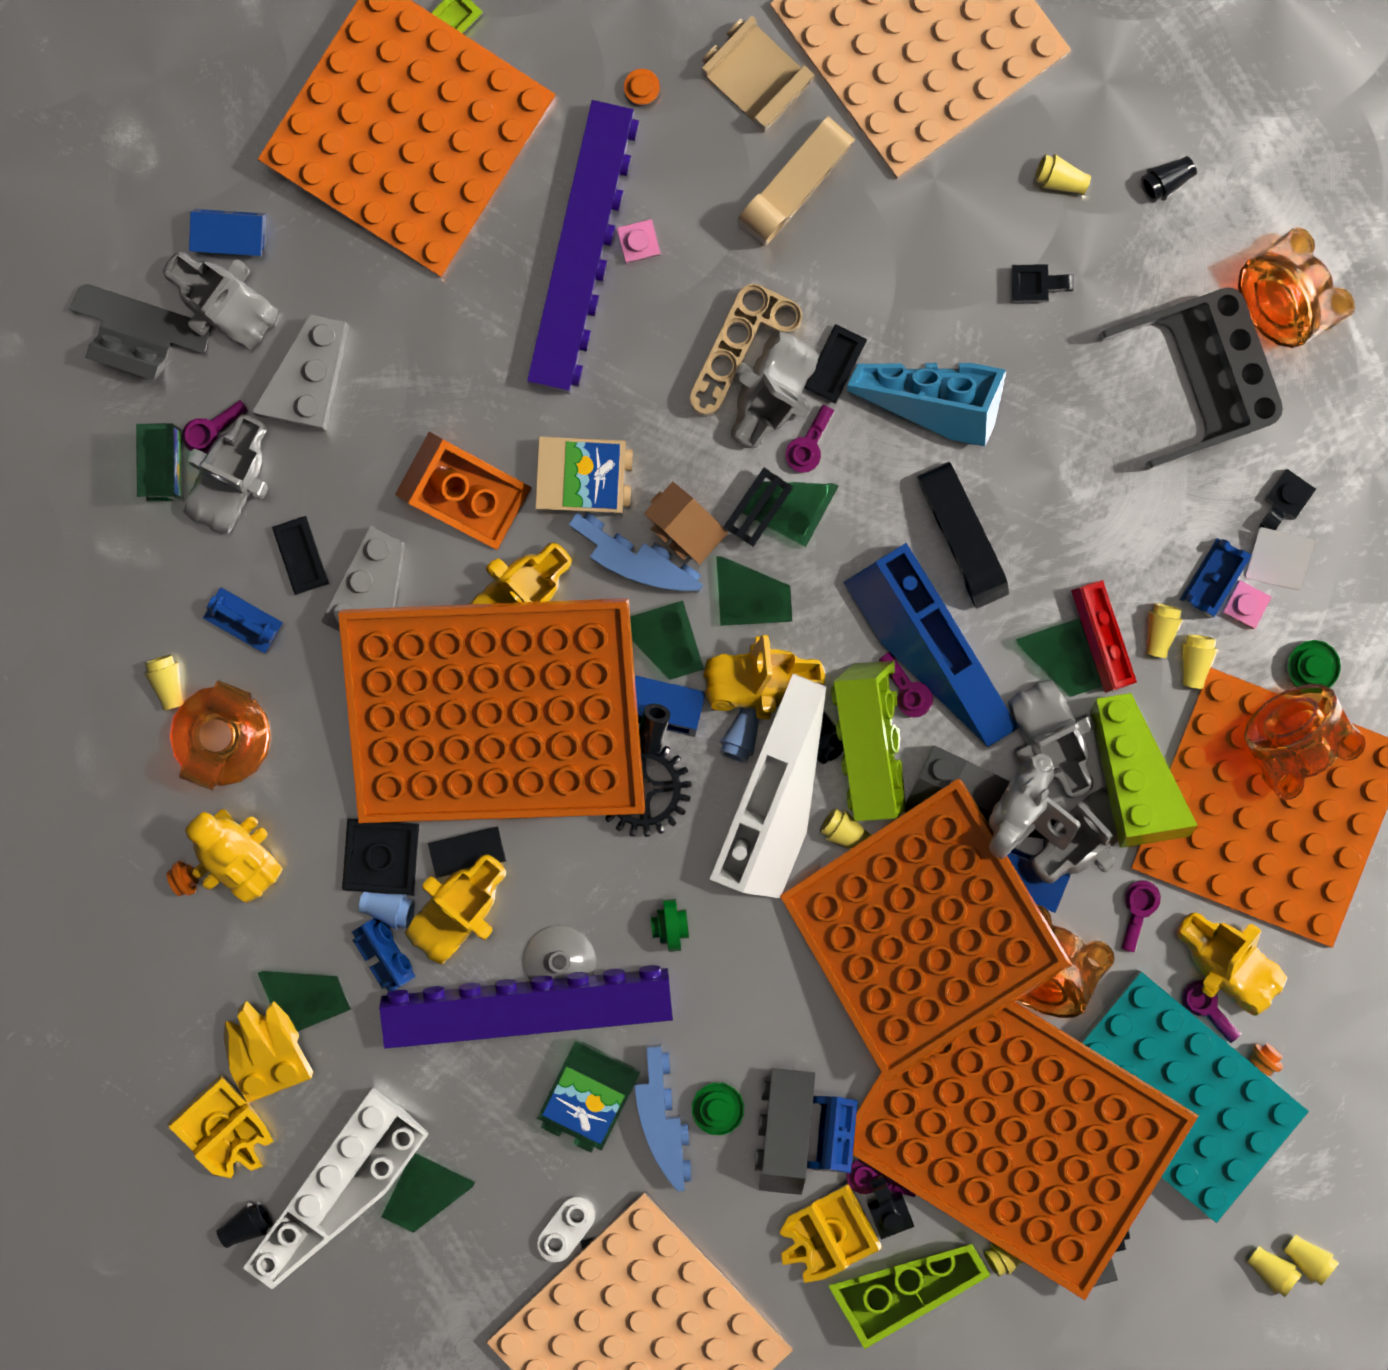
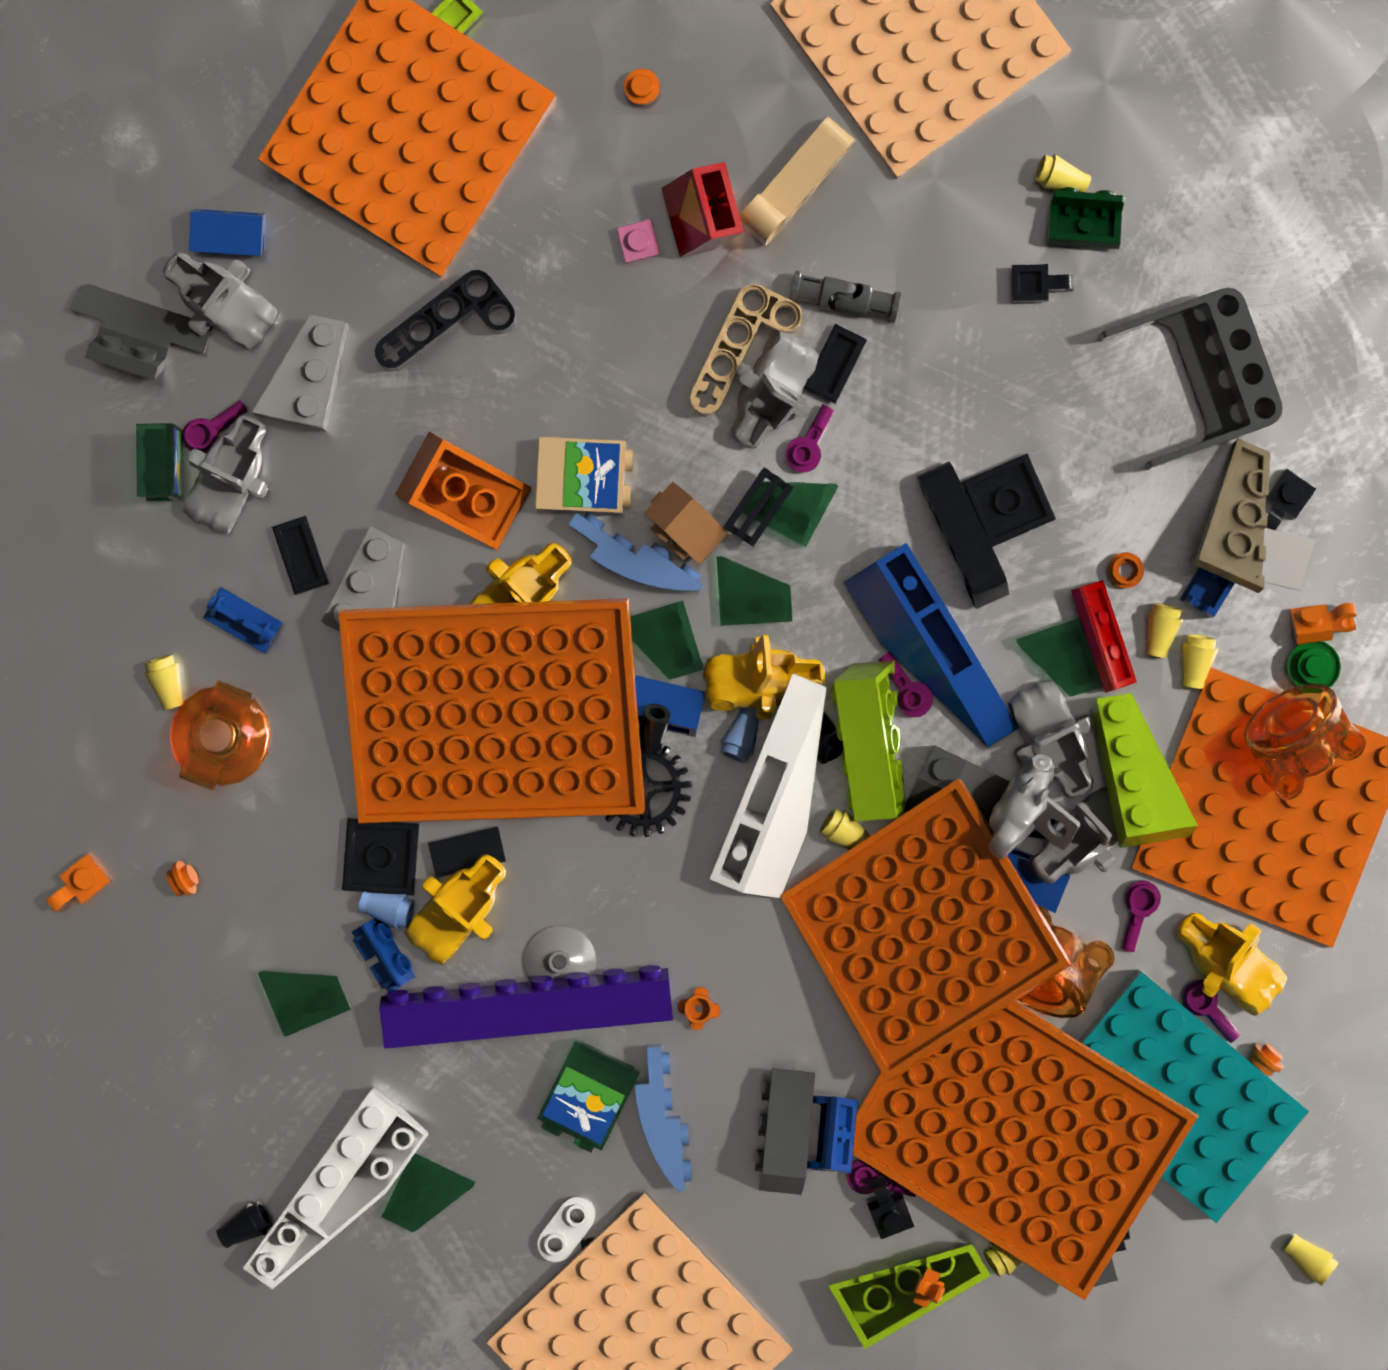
(81, 881): none -> orange plate
(221, 1129): yellow plate -> none
(232, 855): yellow piece -> none
(264, 1052): yellow plate -> none
(440, 326): none -> black beam
(581, 247): dark purple brick -> none
(670, 925): green plate -> none
(688, 1006): none -> orange plate
(702, 209): none -> red brick
(717, 1108): green plate -> none
(755, 73): tan panel -> none
(829, 1235): yellow plate -> none
(865, 299): none -> dark grey piece
(929, 1288): none -> orange plate
(947, 401): dark azure wedge -> none
(1009, 500): none -> black tile
(1085, 218): none -> dark green bracket
(1137, 570): none -> orange plate
(1167, 178): black cone -> none
(1236, 525): none -> dark tan wing
(1246, 604): bright pink plate -> none
(1274, 1271): light yellow cone -> none
(1292, 291): clear orange piece -> none
(1317, 624): none -> orange plate

